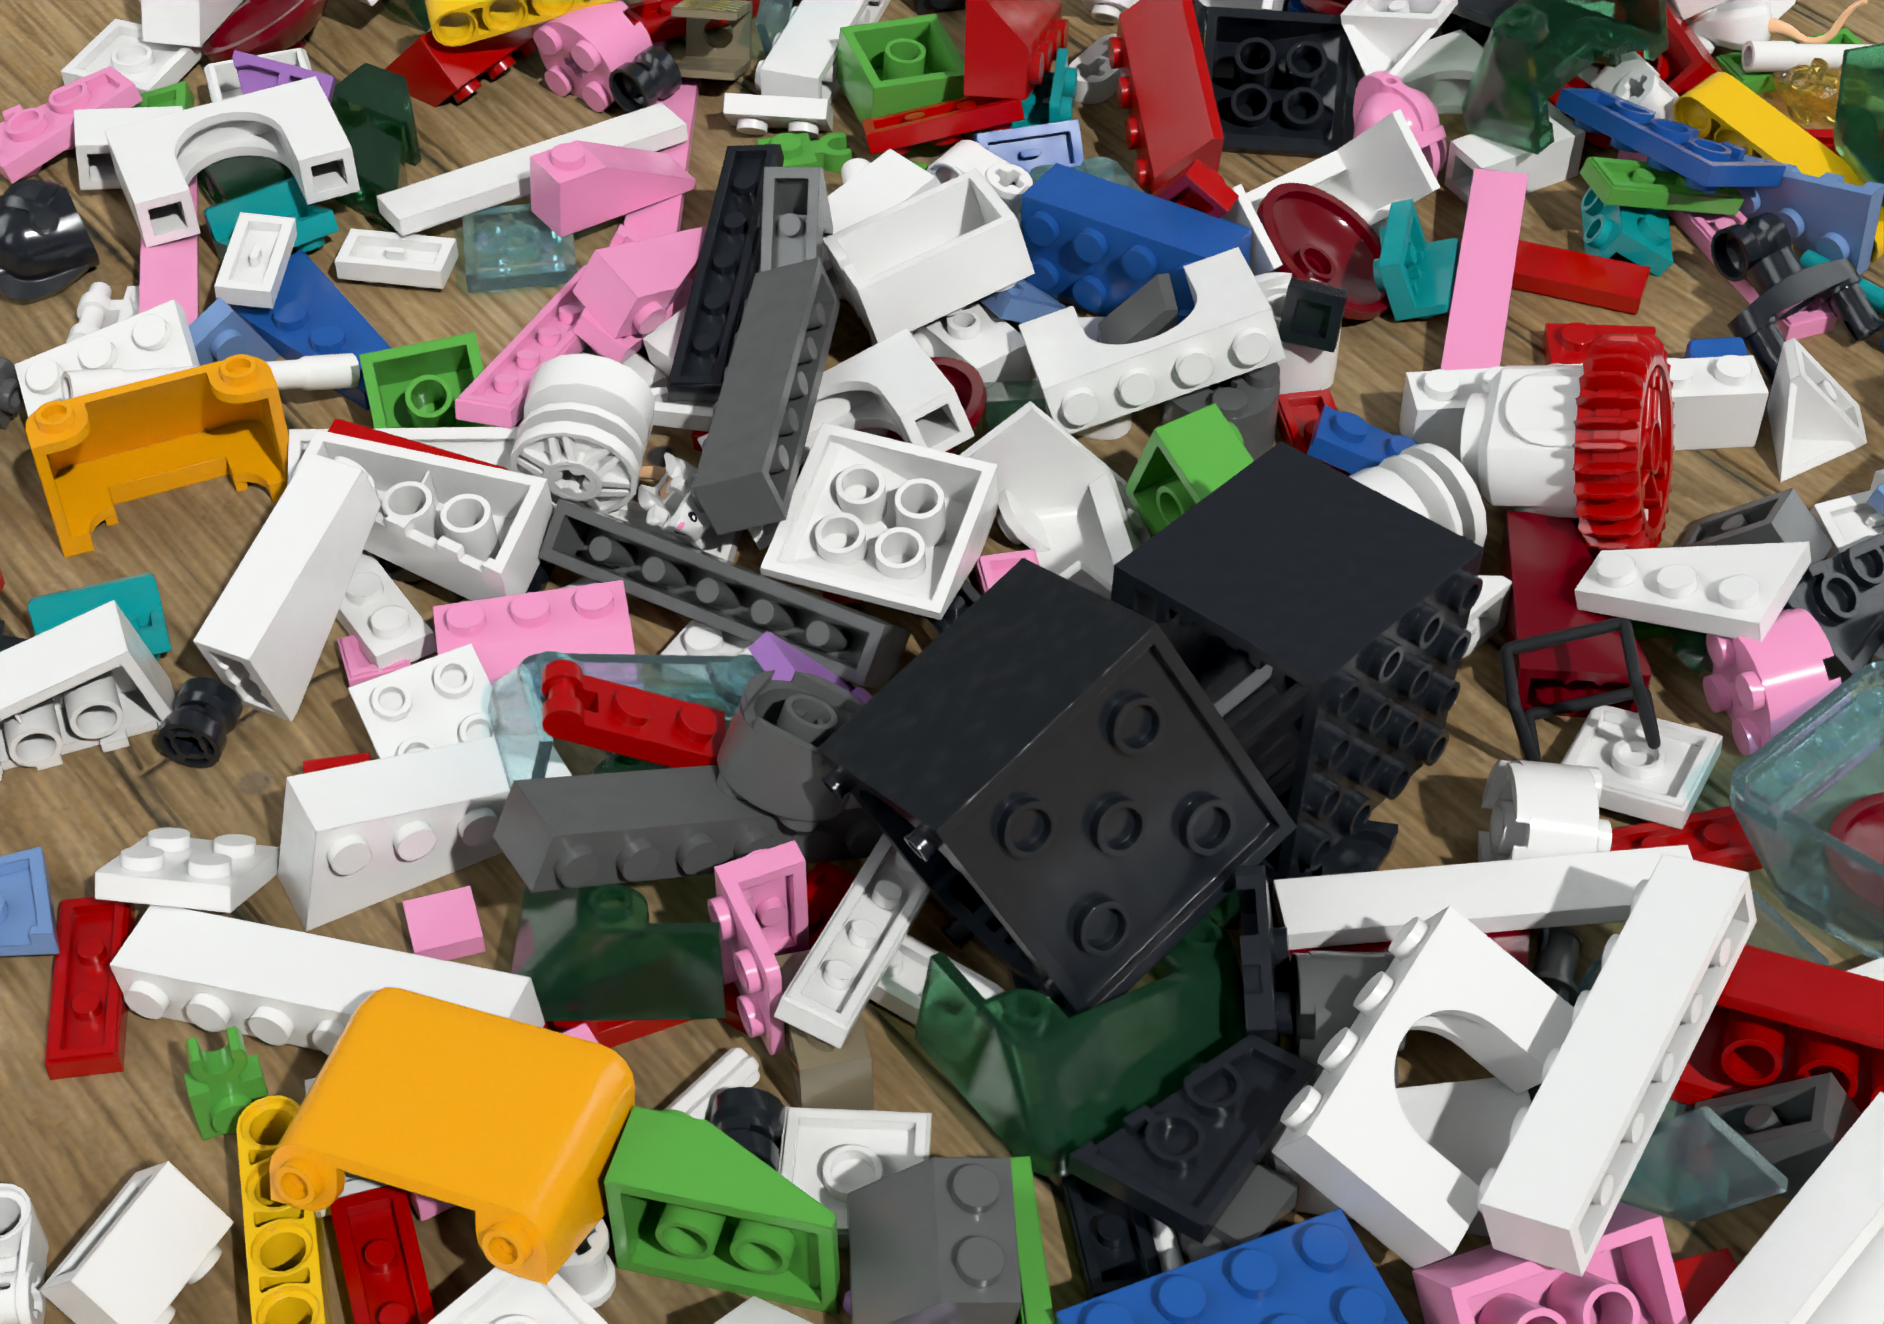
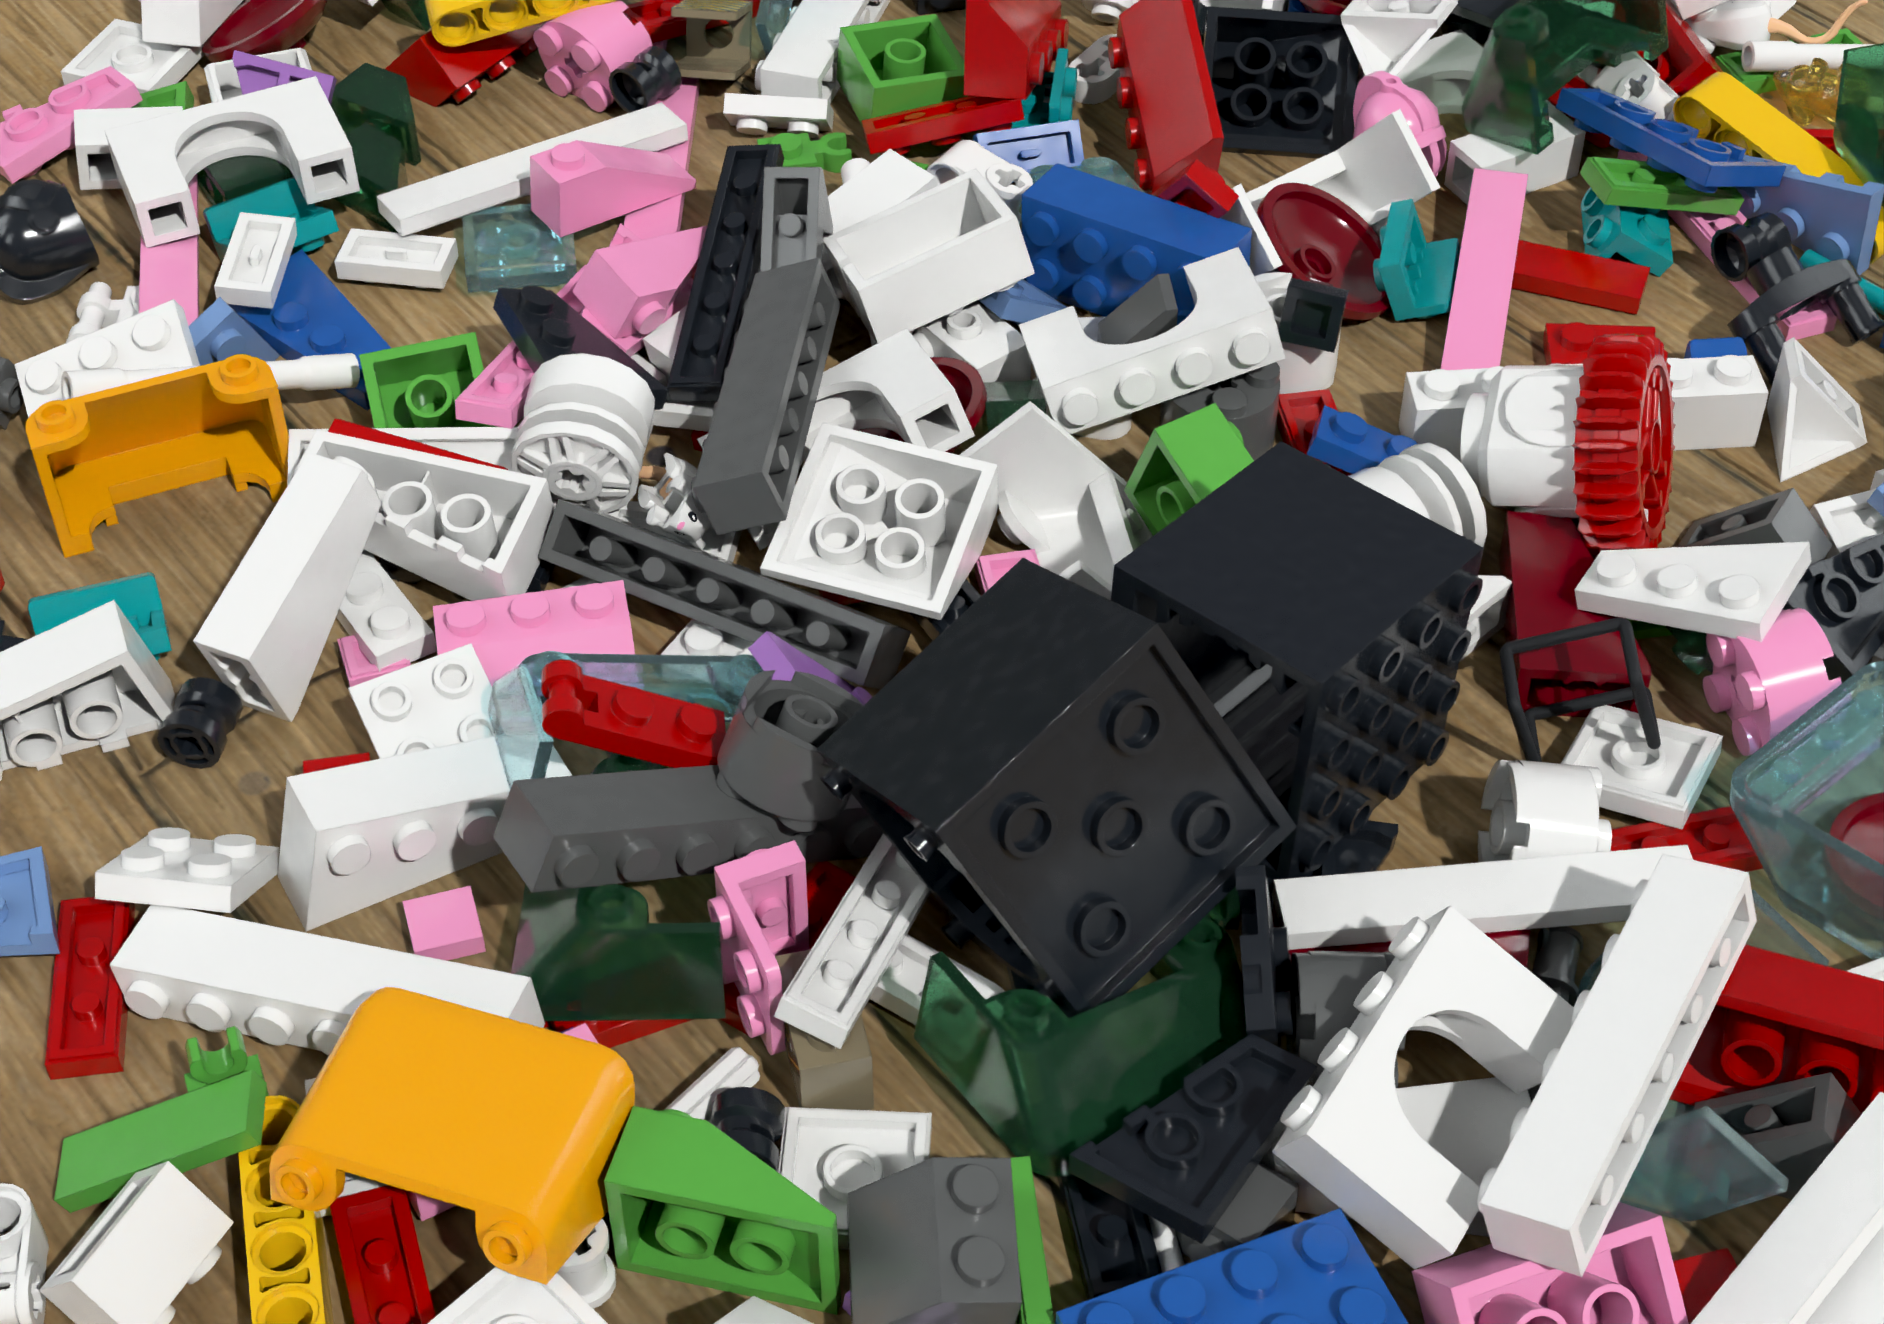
(181, 1130): none -> bright green tile
(549, 327): none -> black wing

